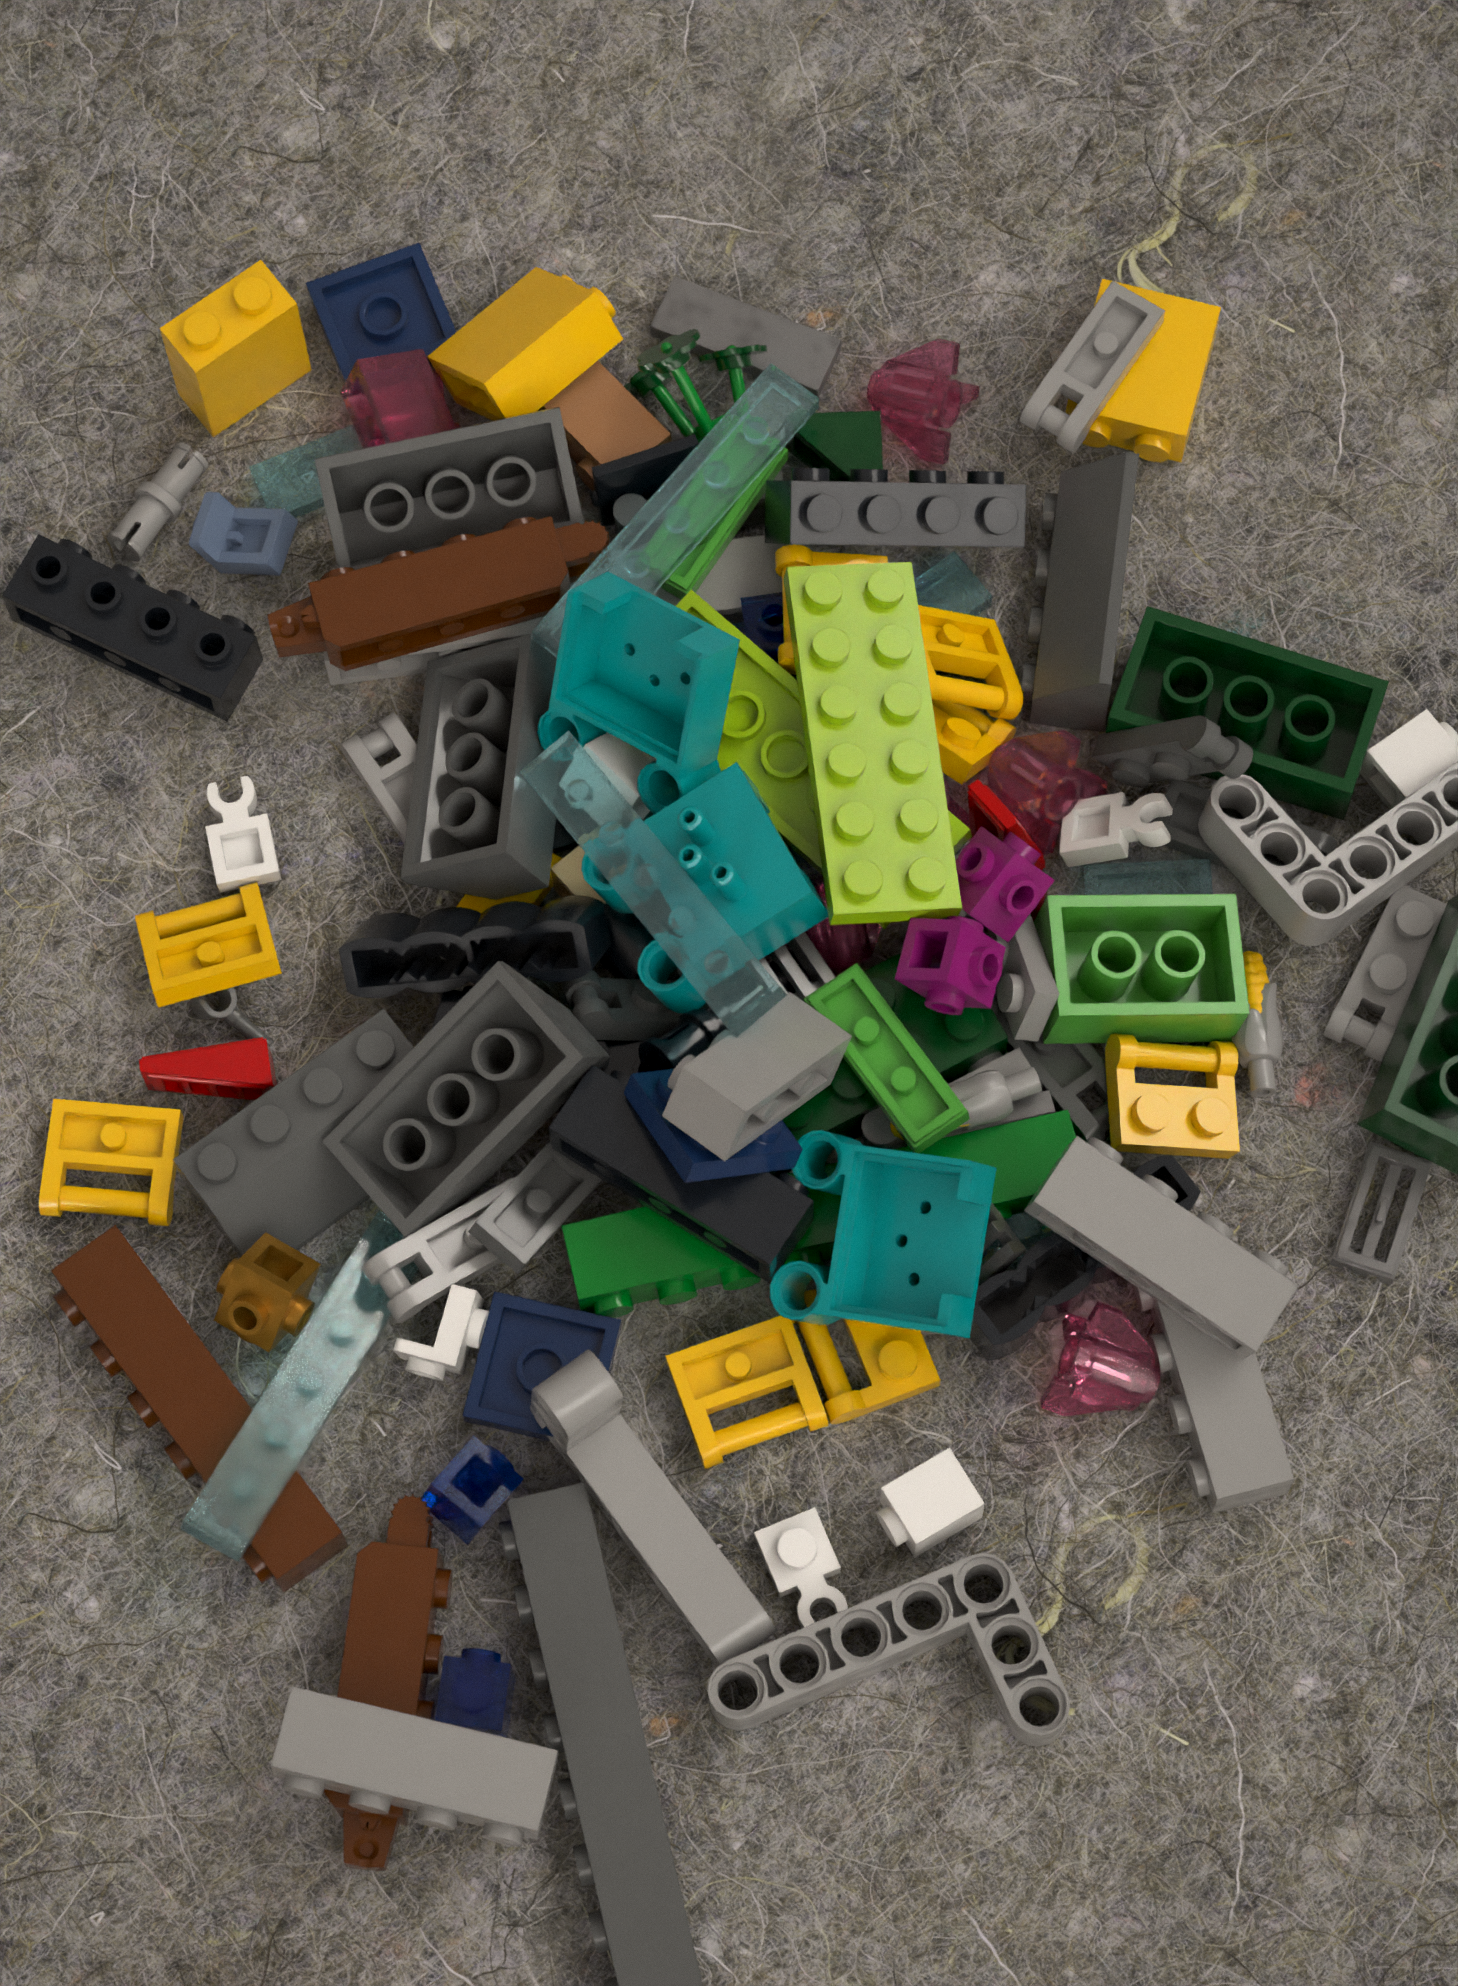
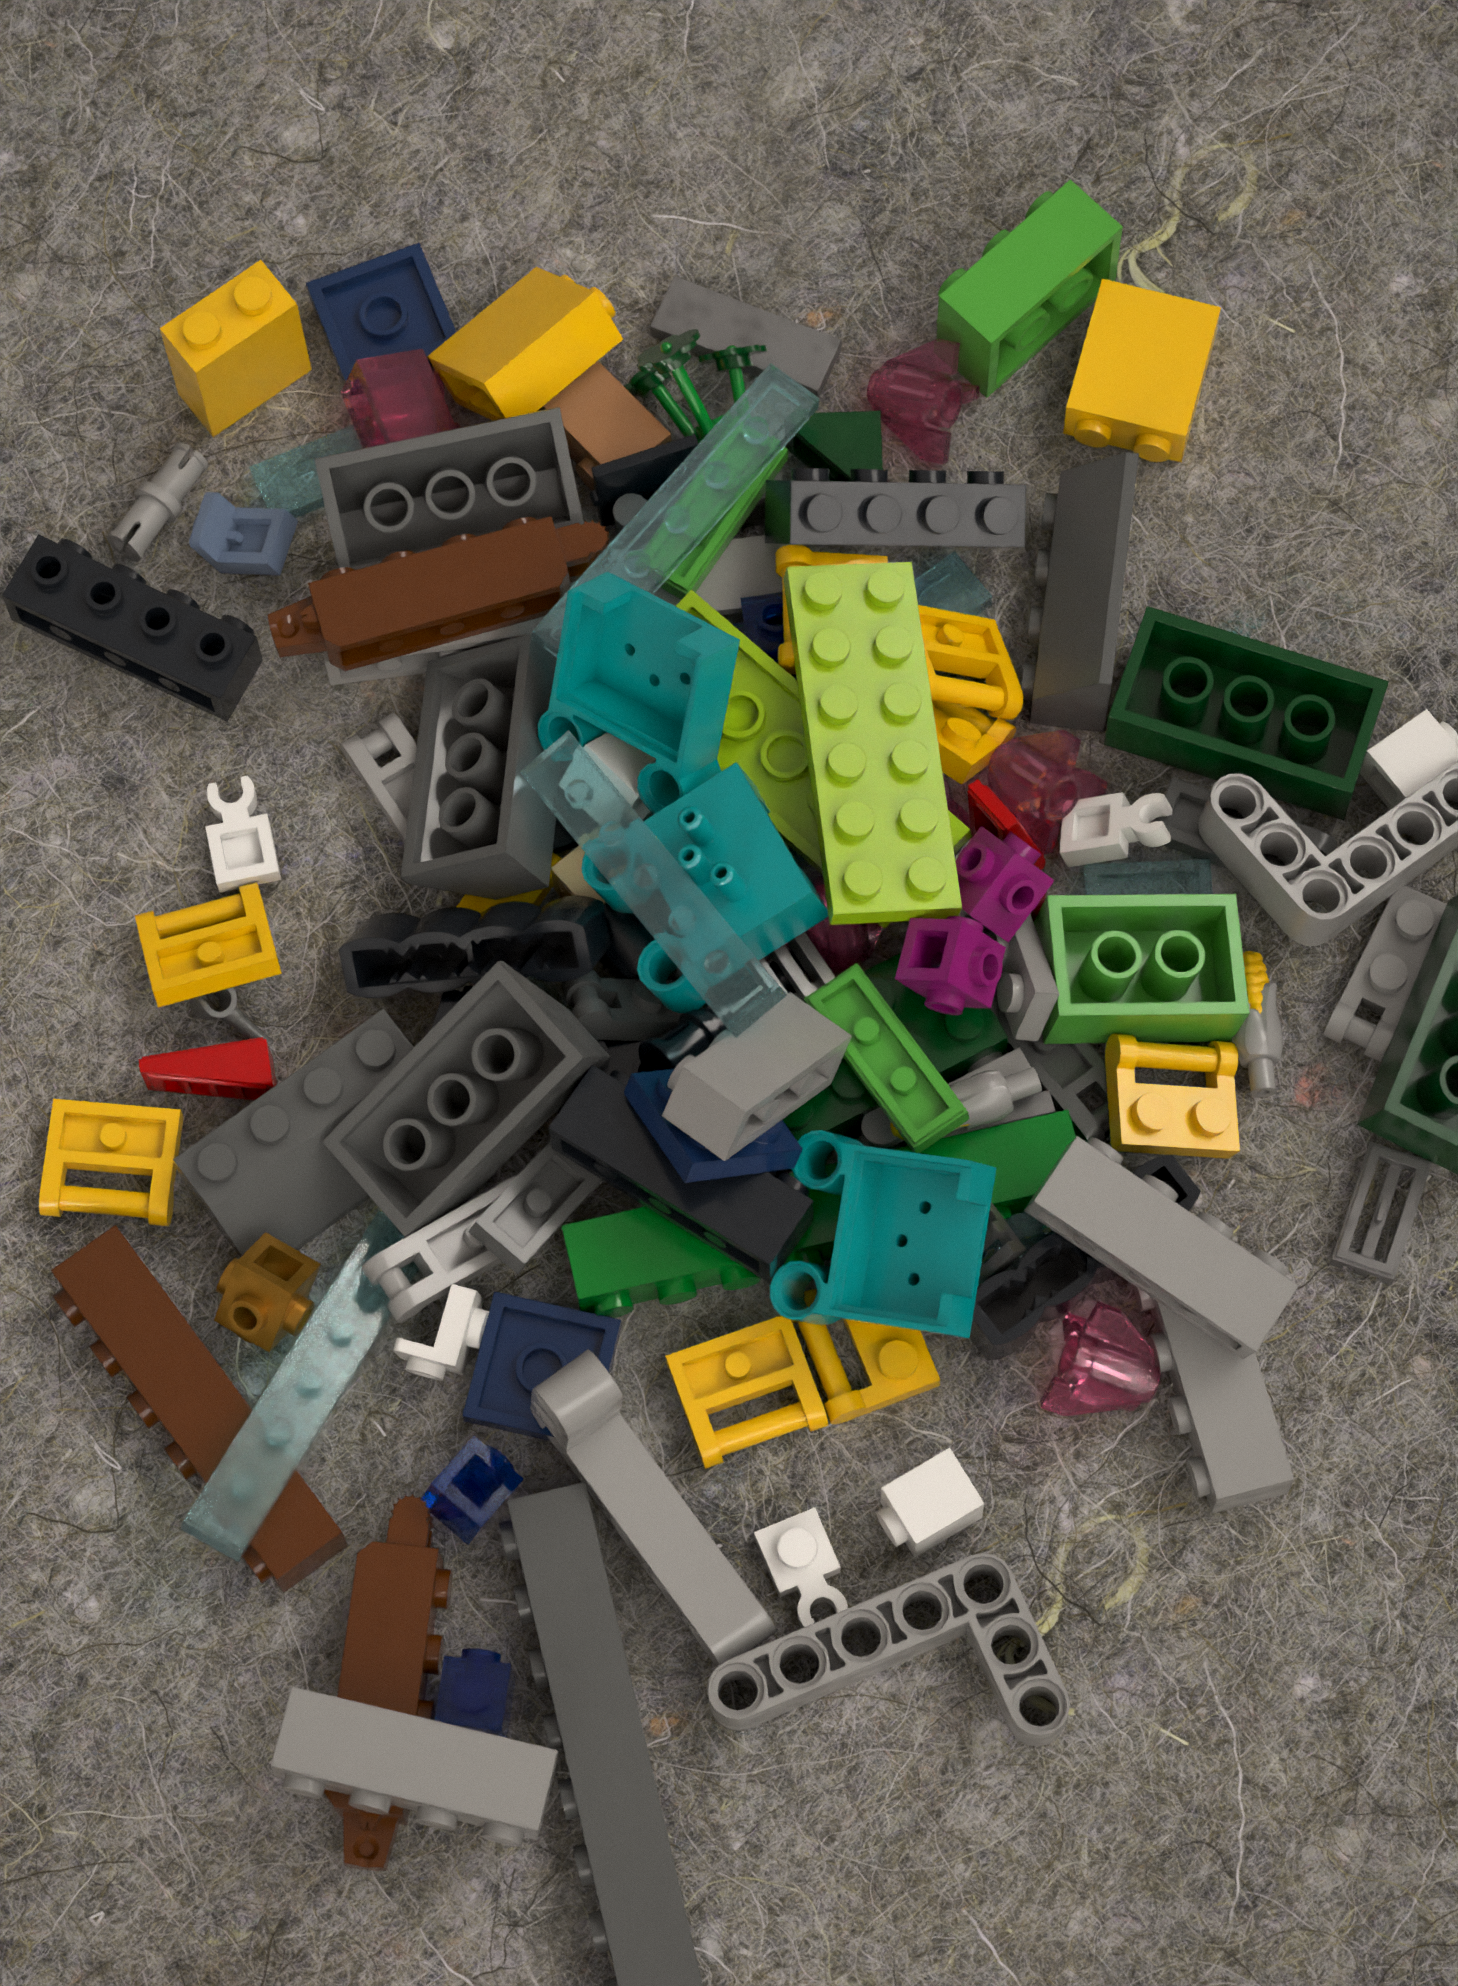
(1028, 285): none -> bright green brick
(1093, 365): light grey plate -> none
(1171, 752): dark grey plate -> none

